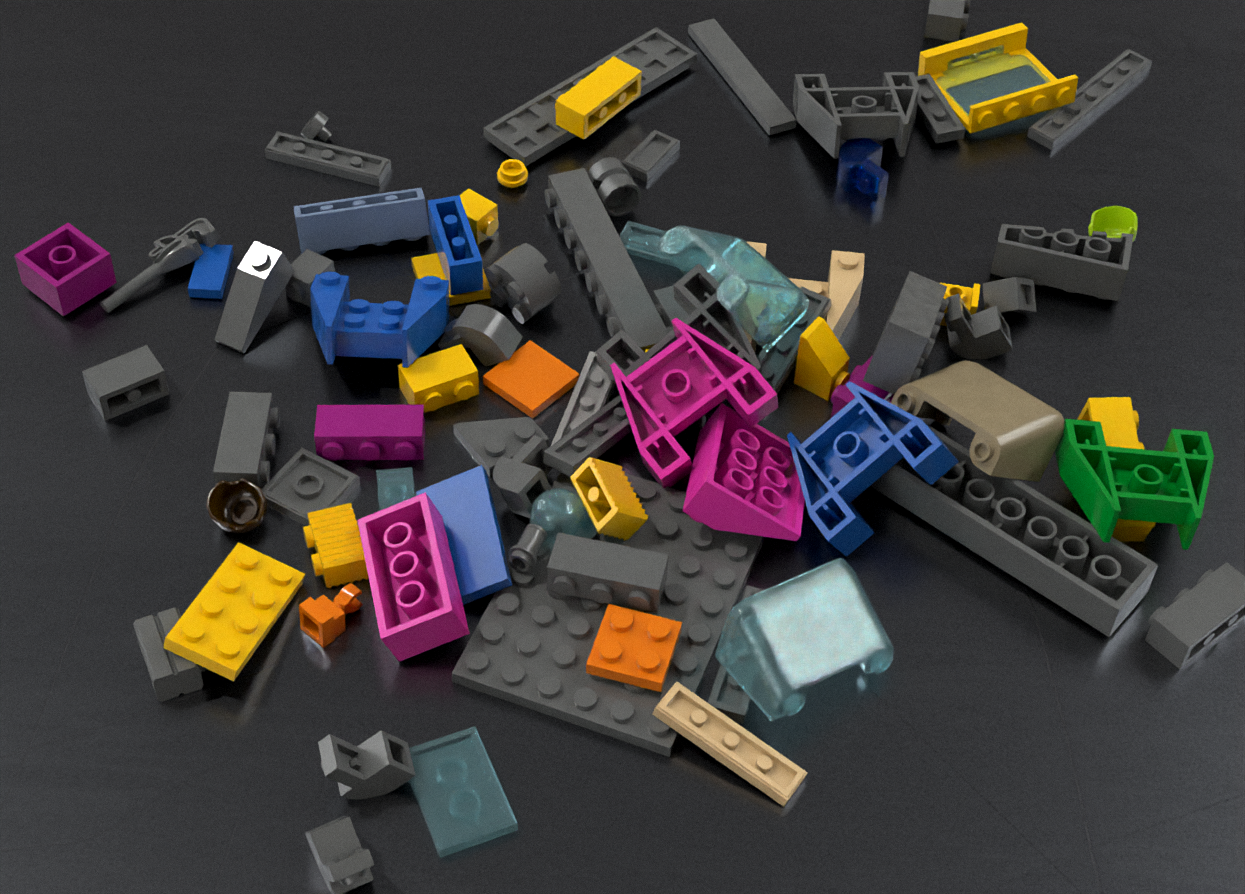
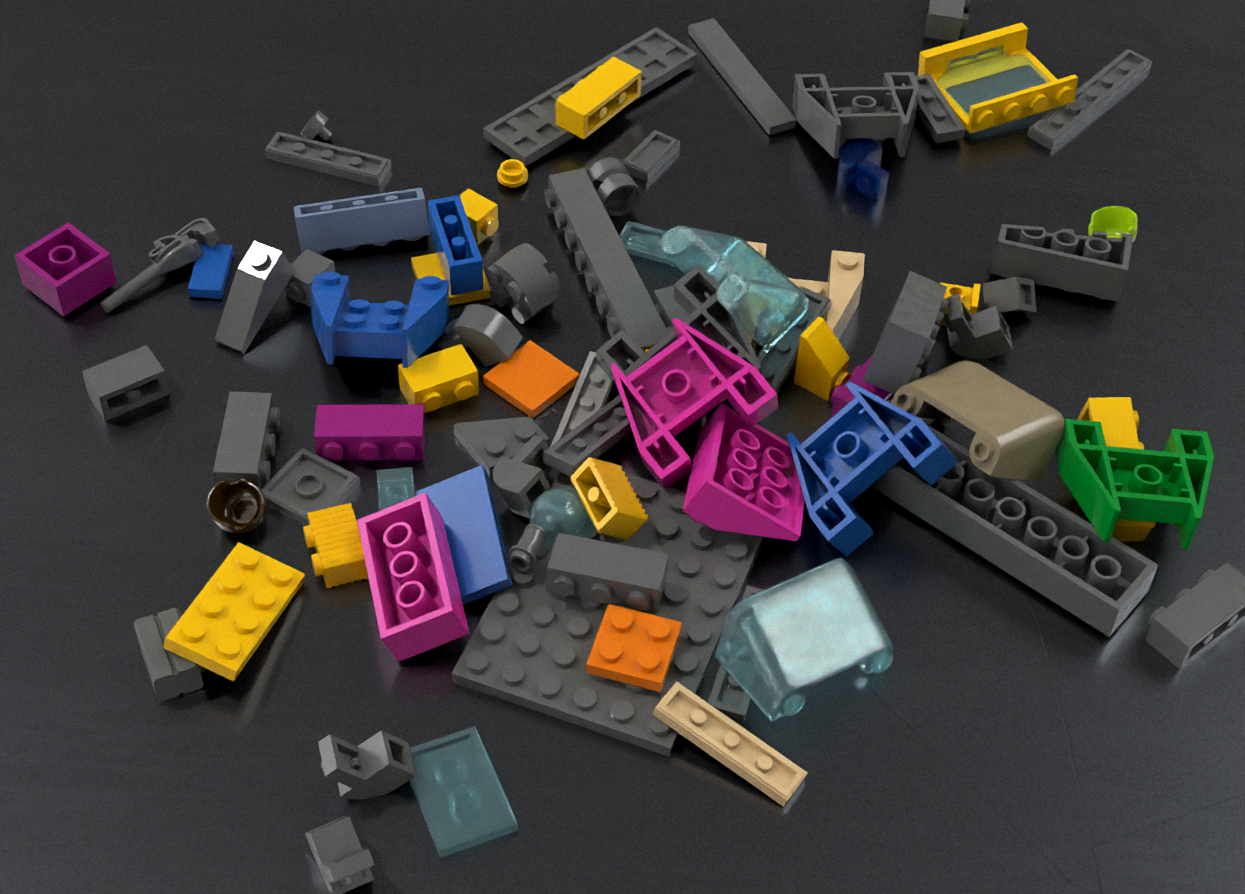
(326, 619): orange piece -> none

